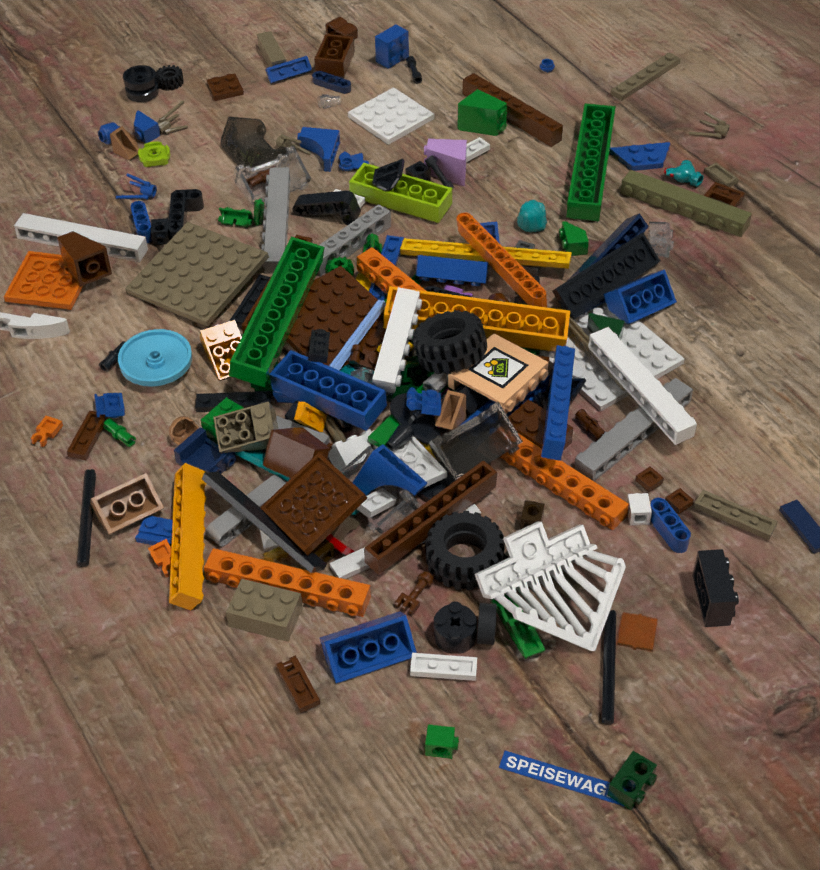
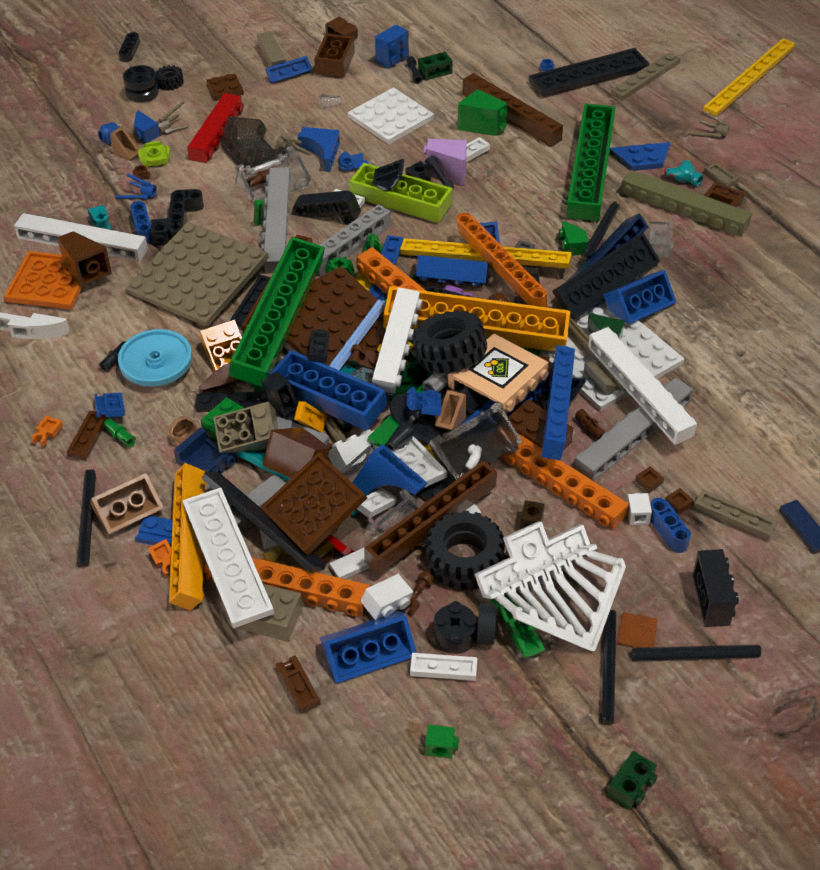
(99, 217): none -> teal piece
(129, 47): none -> black beam
(141, 172): none -> reddish brown plate
(210, 133): none -> red brick
(217, 380): none -> reddish brown slope
(228, 558): none -> white plate
(243, 217): green hinge -> none
(280, 394): none -> black brick
(340, 85): dark blue beam -> none
(387, 597): none -> white brick
(435, 66): none -> dark green brick
(475, 454): none -> white arm
(532, 216): teal hair -> none
(557, 776): blue sticker -> none
(588, 72): none -> black plate
(600, 377): none -> dark tan slope
(601, 230): none -> black axle
(696, 652): none -> black axle
(749, 77): none -> yellow plate

